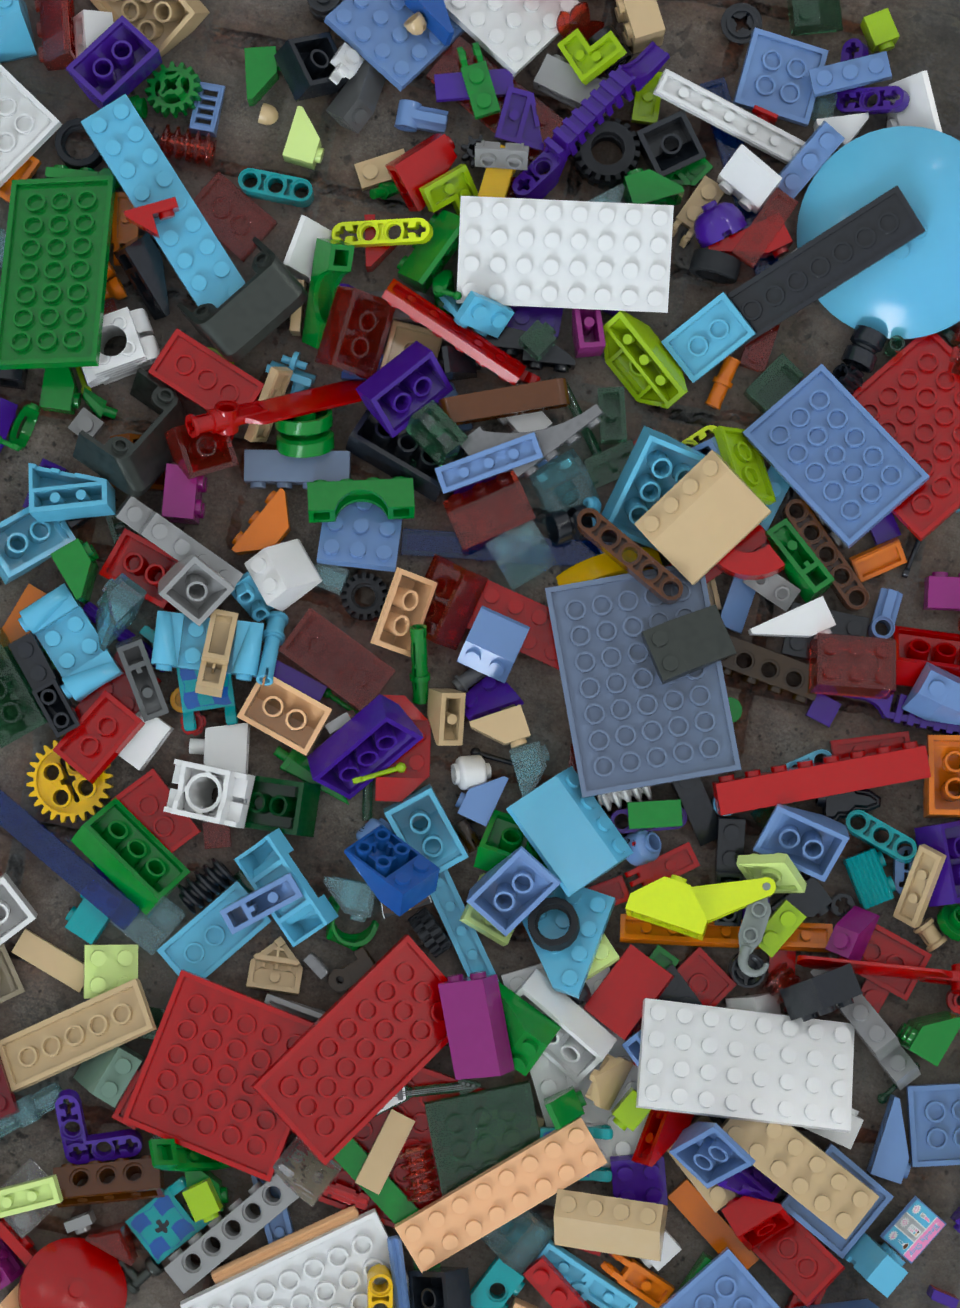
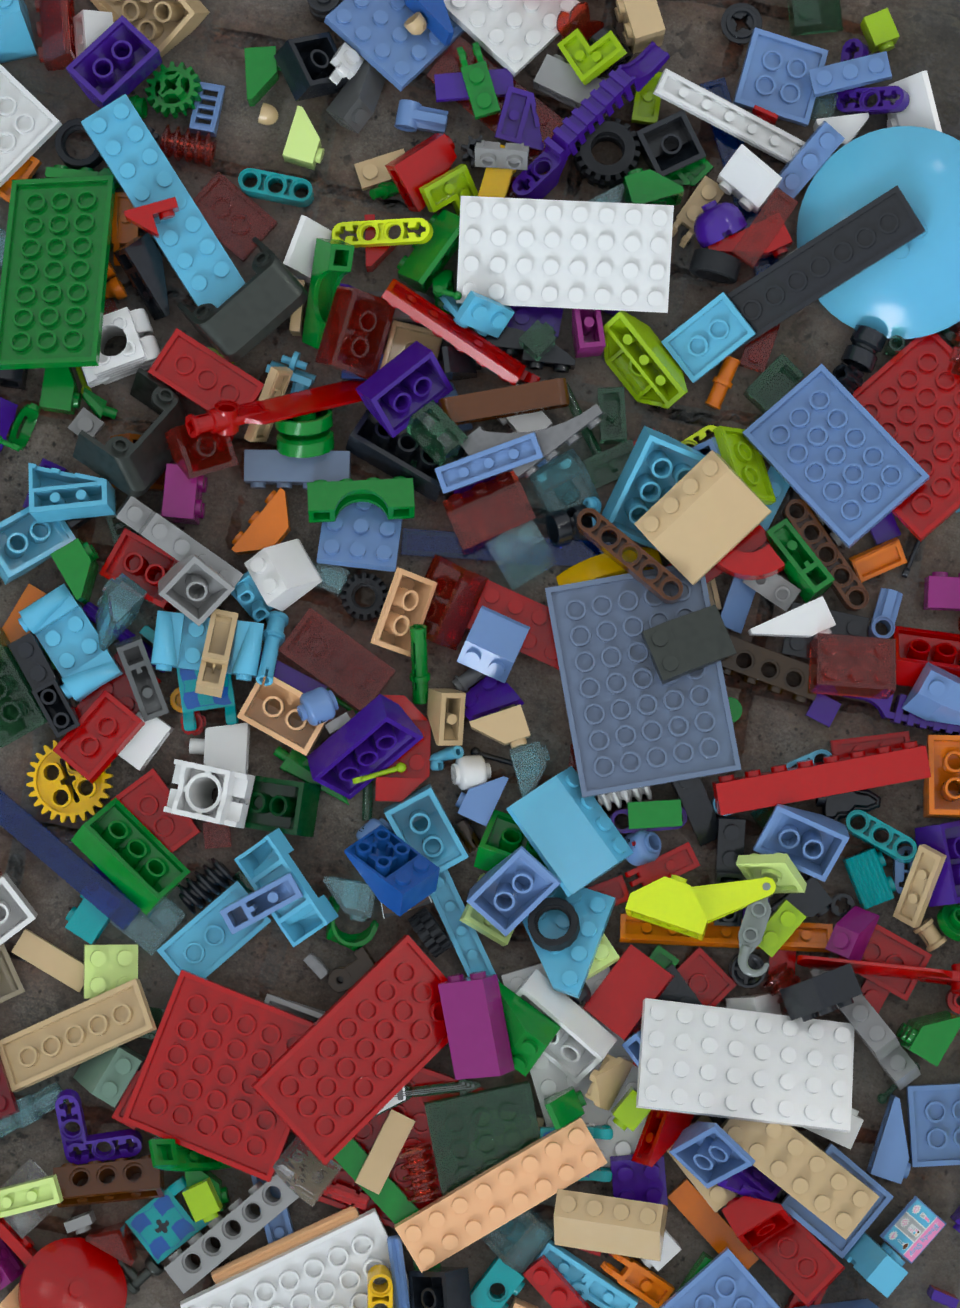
(275, 970): tan slope -> none
(317, 706): none -> medium blue head
(448, 753): none -> medium azure arm

